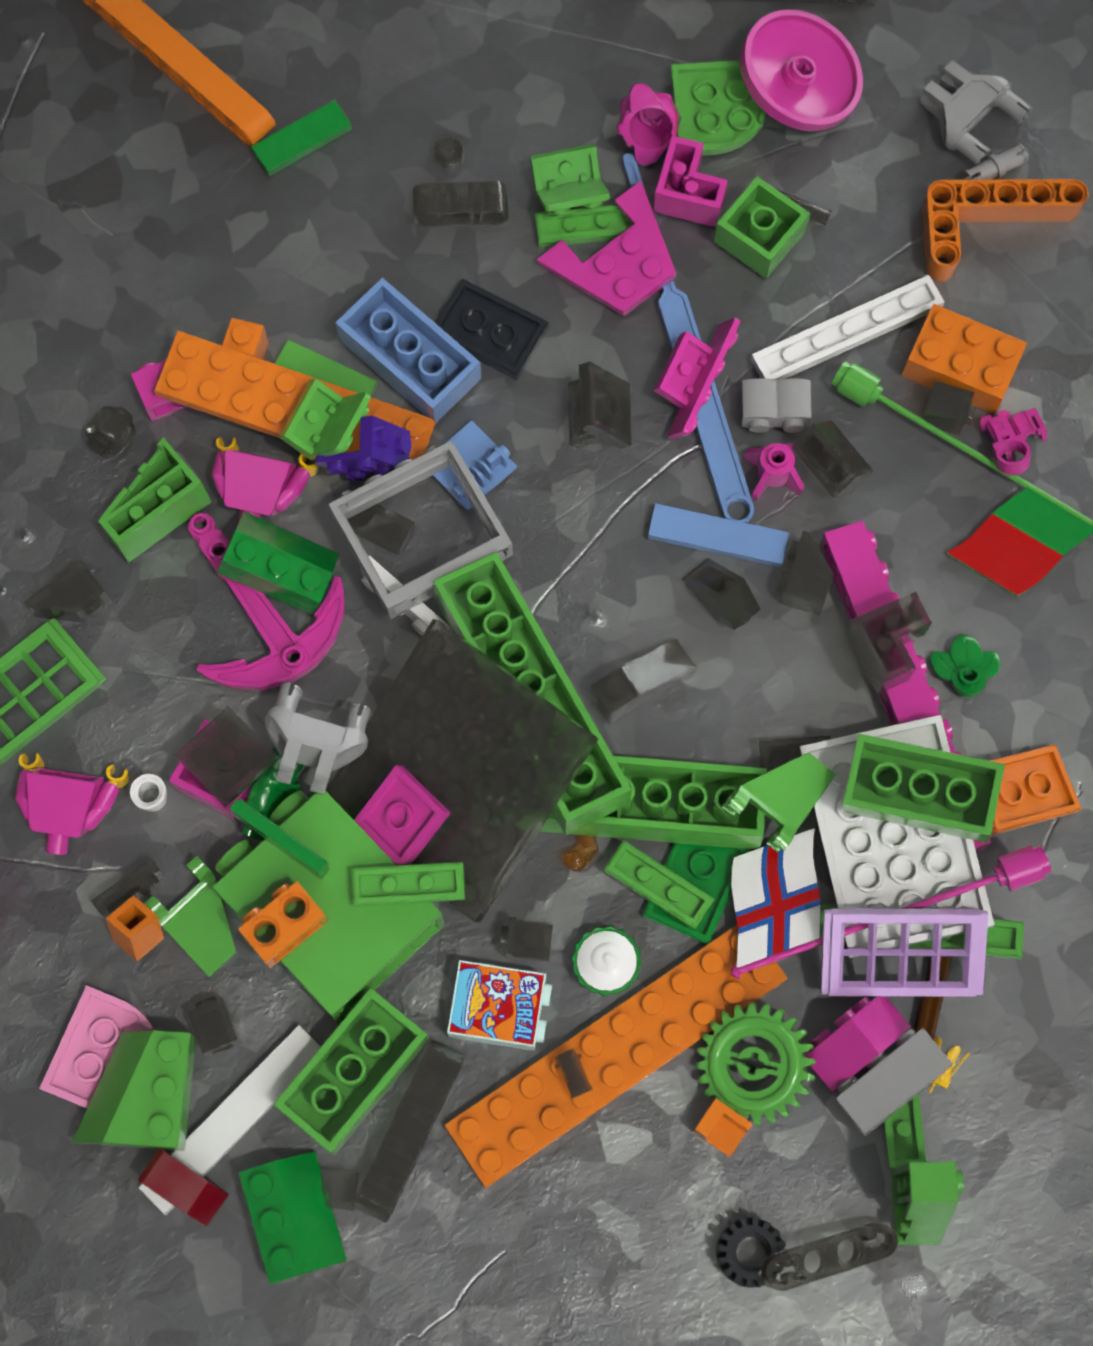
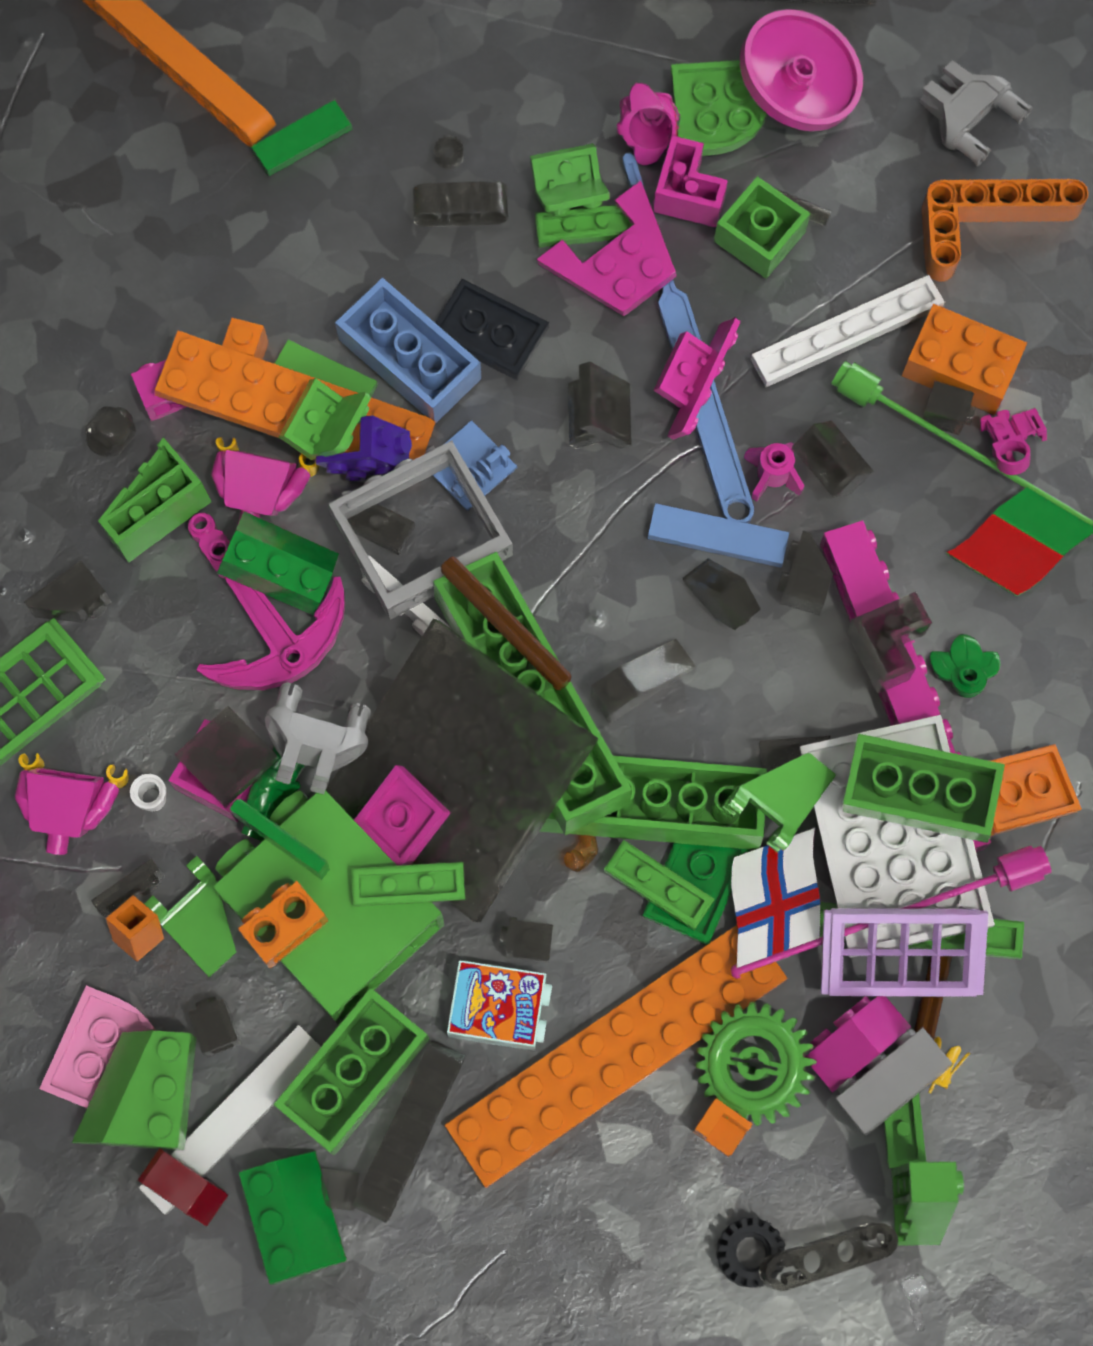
(506, 623): none -> reddish brown axle
(573, 1073): clear smoke pin -> none
(606, 960): white piece -> none
(776, 404): light grey brick -> none
(997, 165): light grey pin -> none

